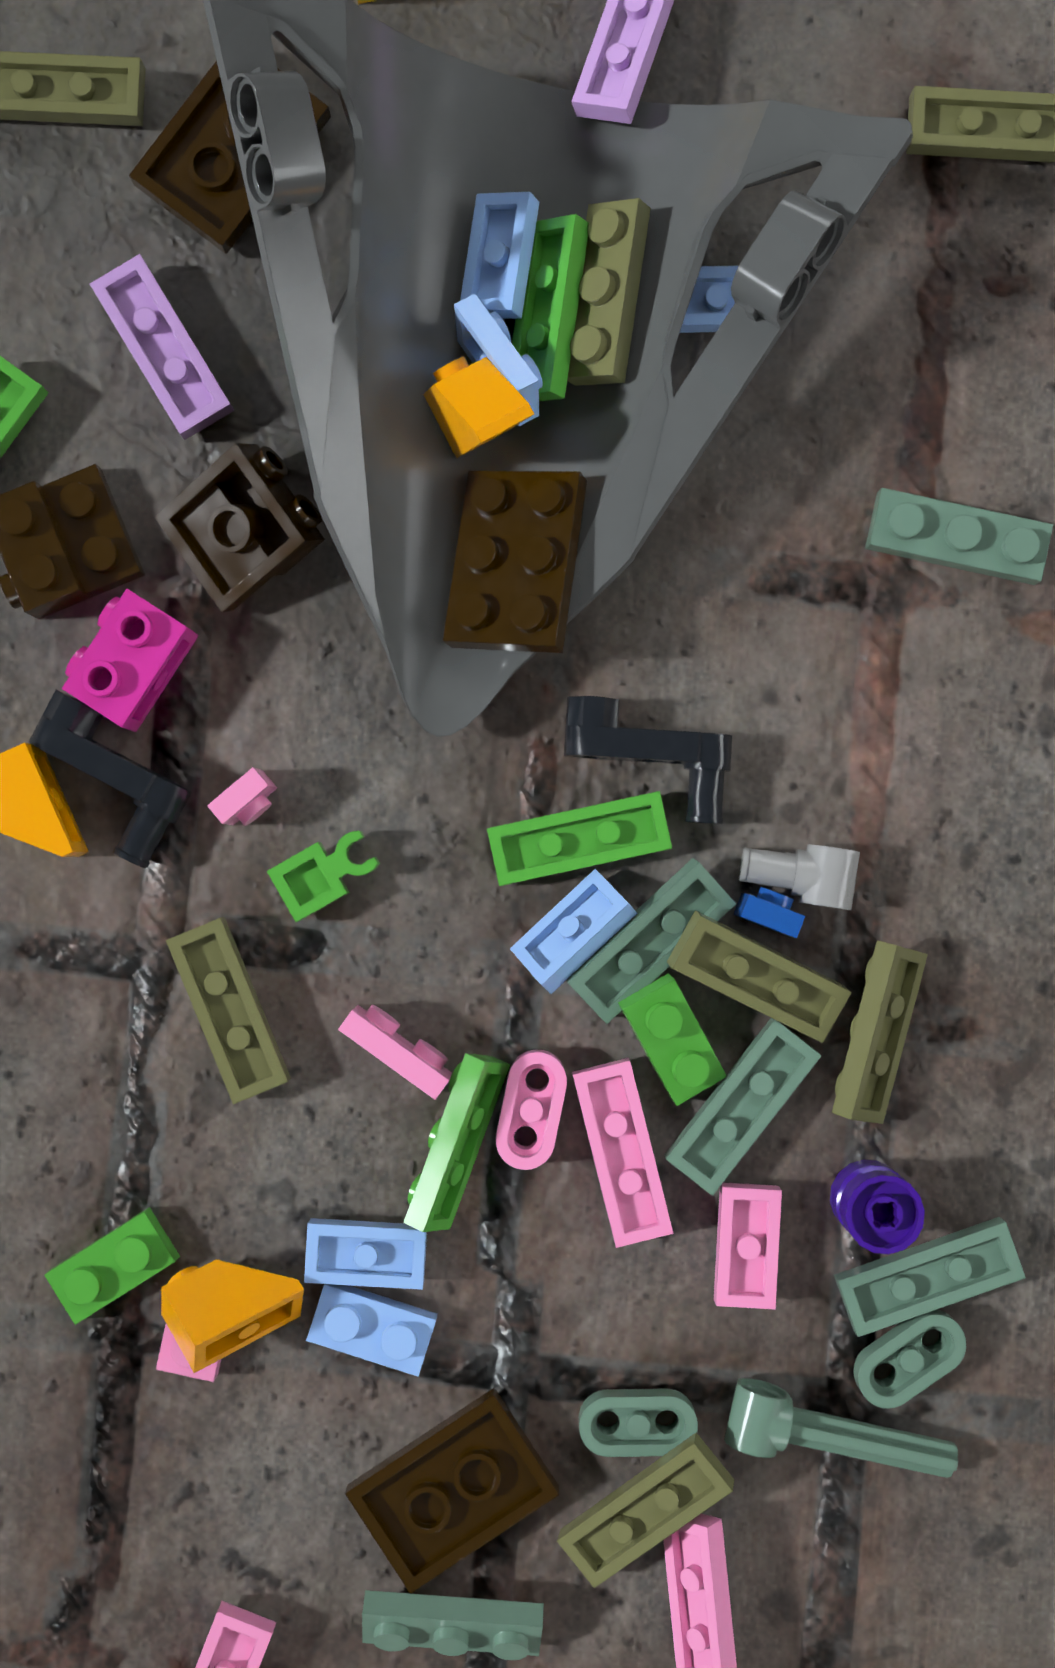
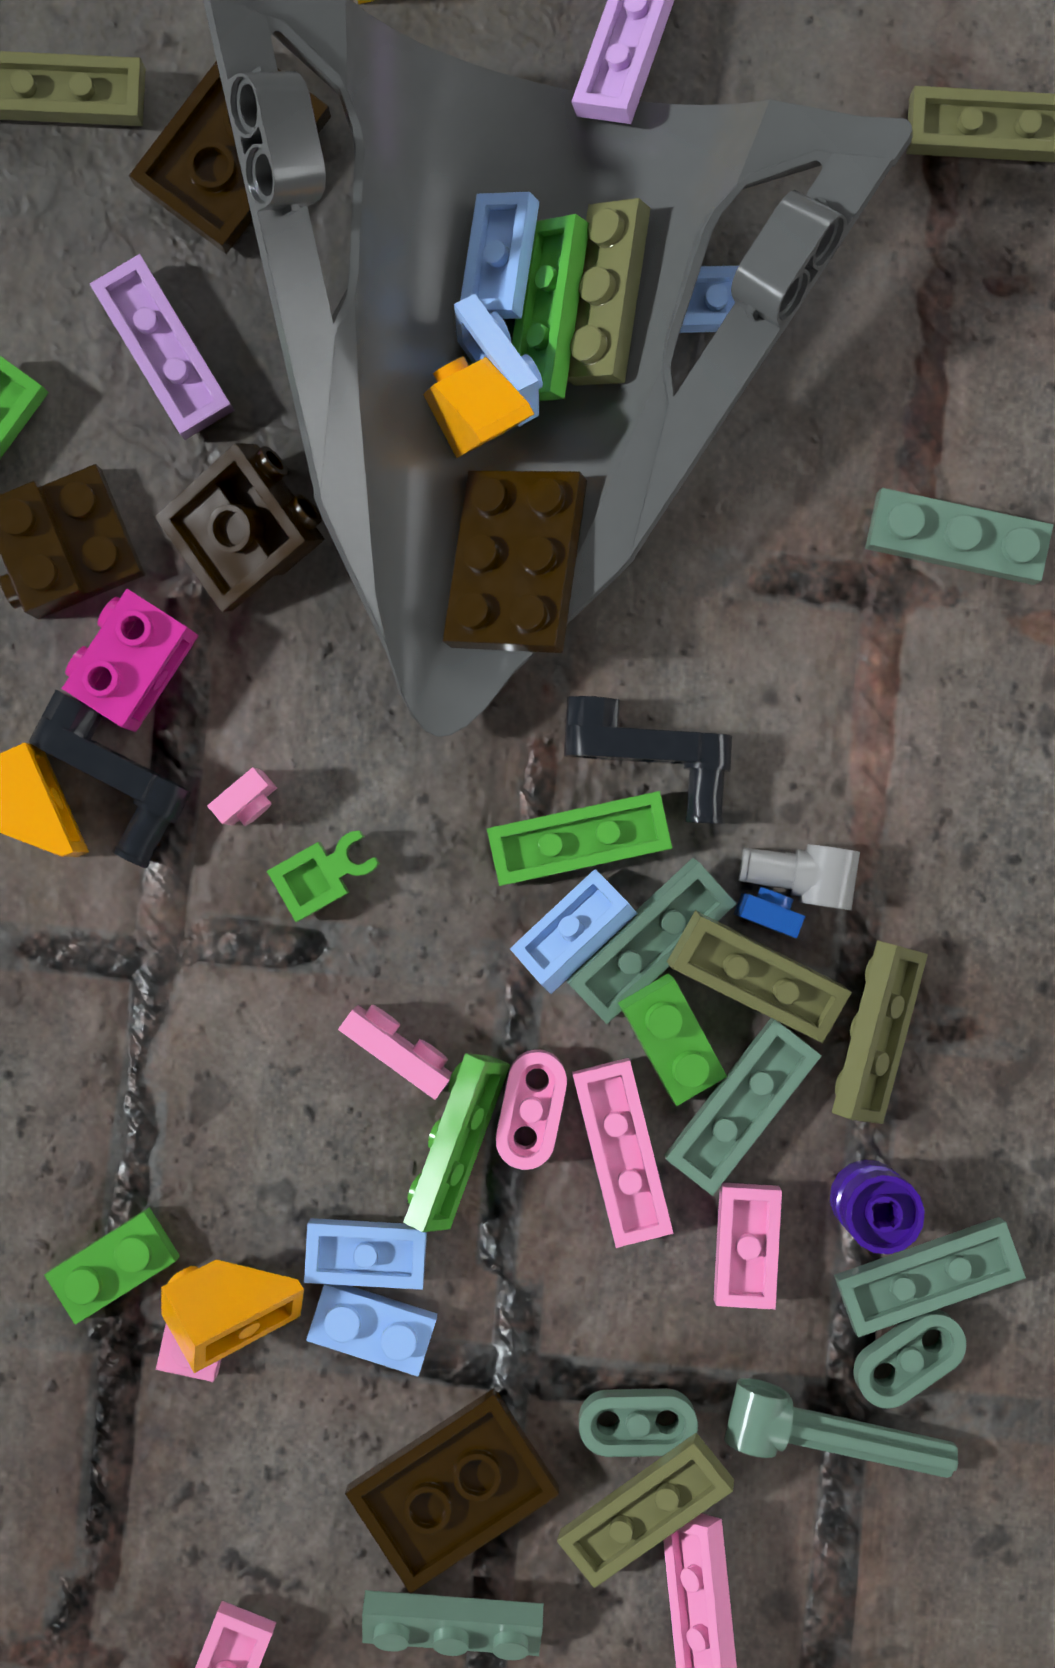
(228, 1010): olive plate -> none

